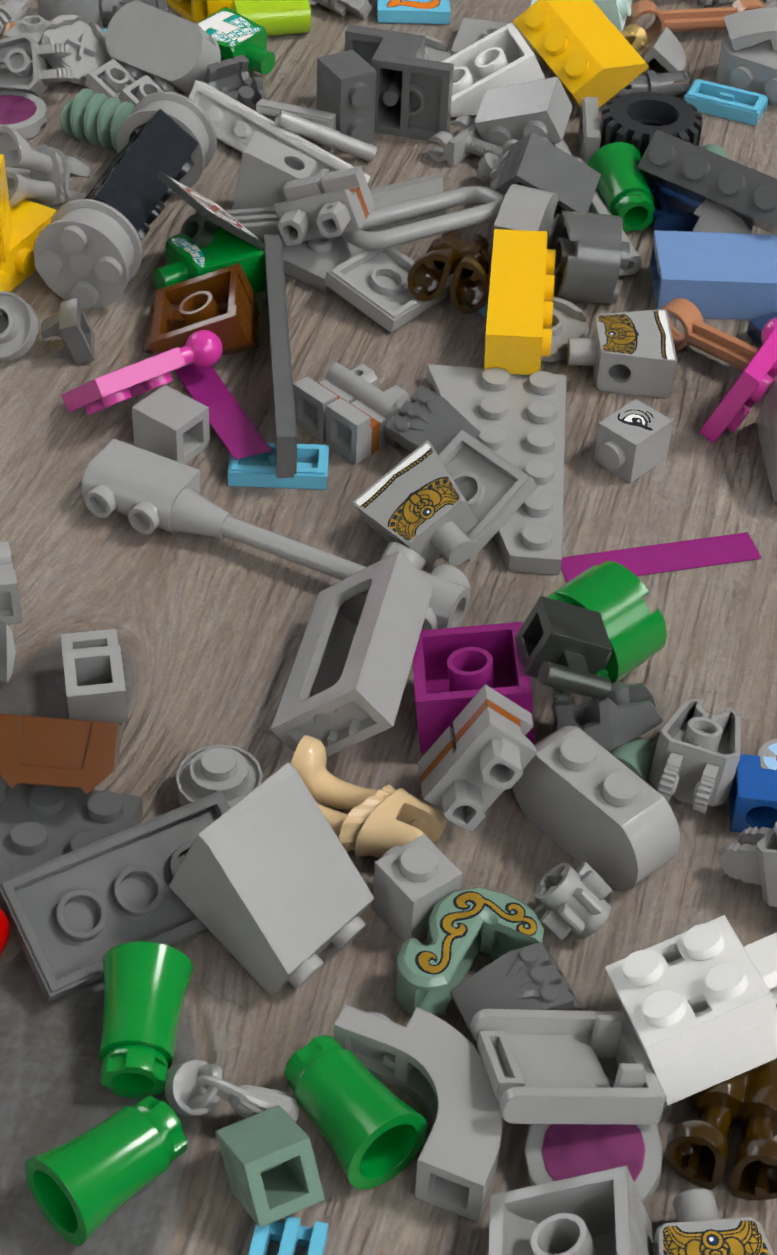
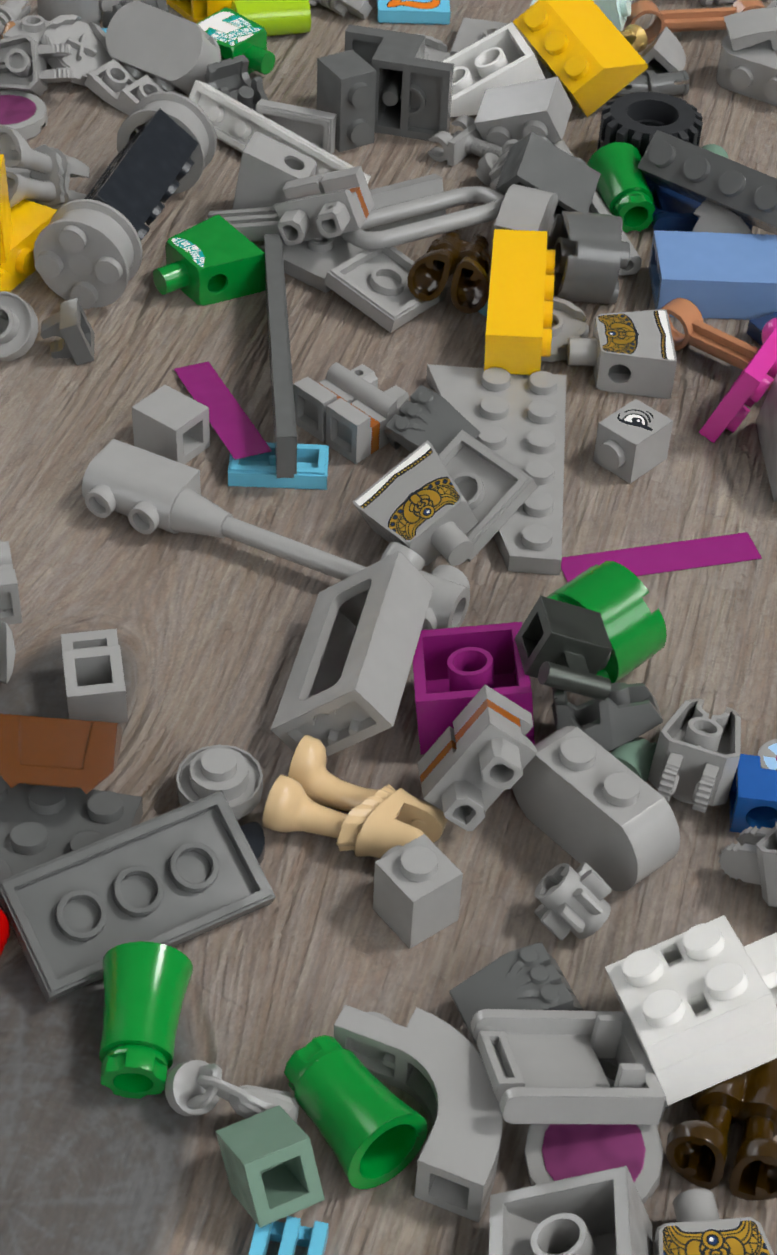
(95, 118): sand green piece -> none
(104, 1167): green plant -> none
(201, 349): dark pink plate -> none
(207, 217): pearl dark grey piece -> none
(210, 302): reddish brown slope -> none
(274, 883): light grey slope -> none
(325, 135): light grey piece -> none
(457, 931): sand green animal -> none
(589, 128): light grey tile -> none
(727, 101): medium azure tile -> none

